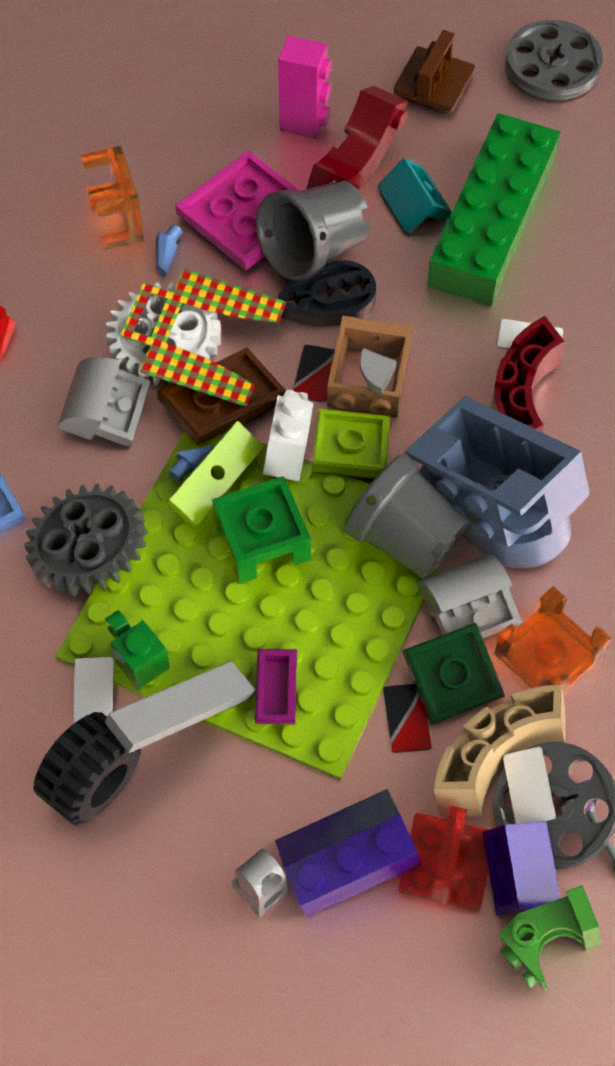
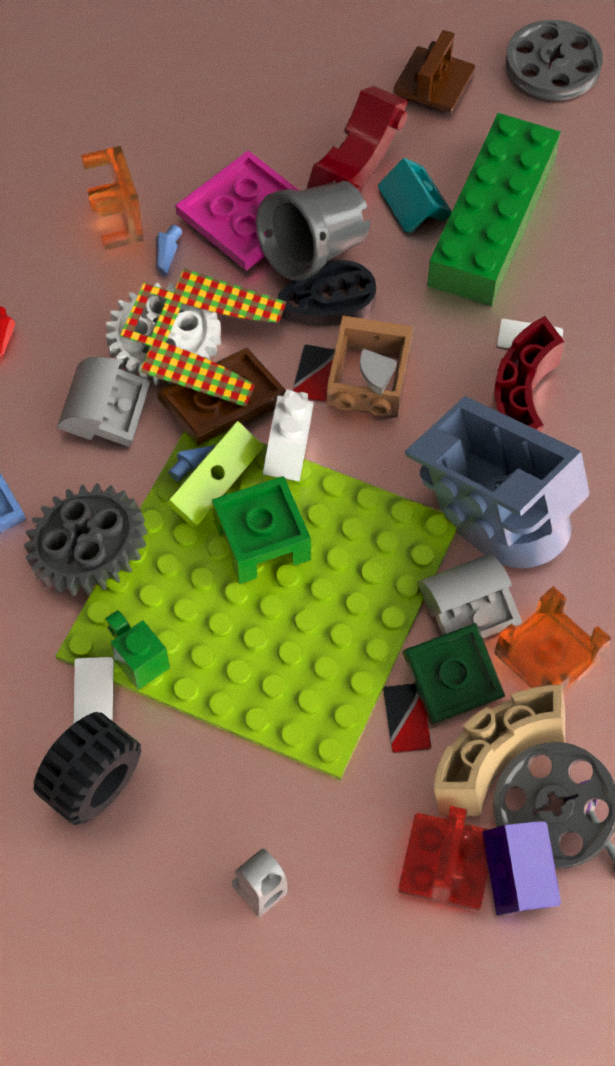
(179, 706): light grey tile -> none
(276, 686): magenta tile -> none
(303, 86): dark pink brick -> none
(347, 853): dark purple slope -> none
(350, 443): lime tile -> none
(407, 518): dark grey piece -> none
(529, 786): white sticker -> none
(566, 916): bright green tile -> none

